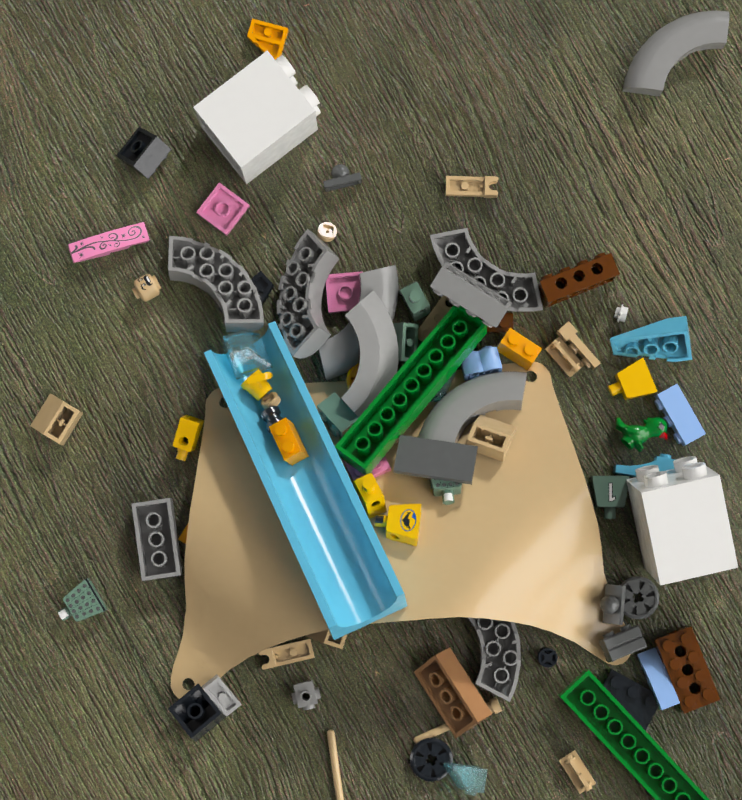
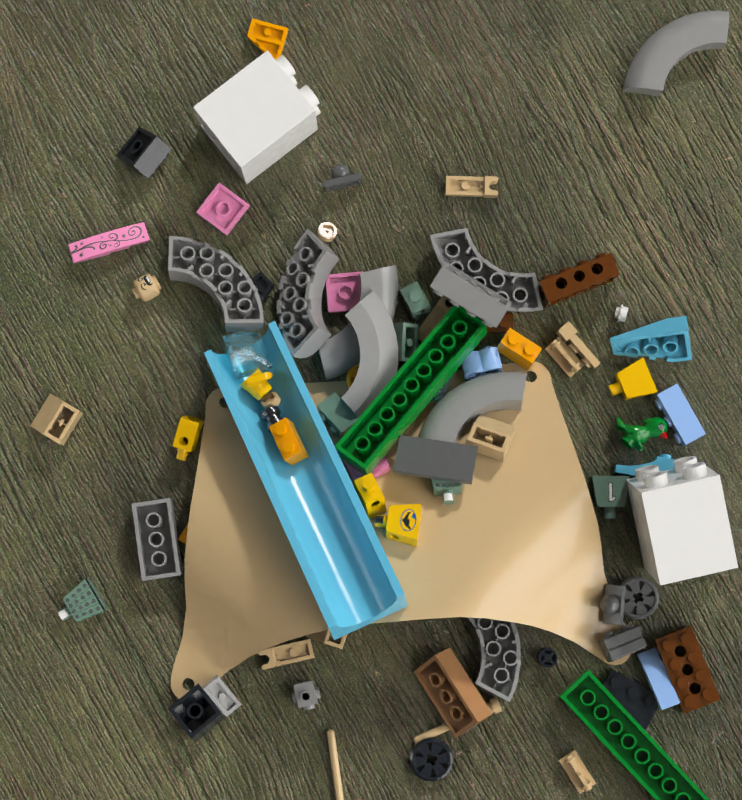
(467, 777): clear light blue slope -> none

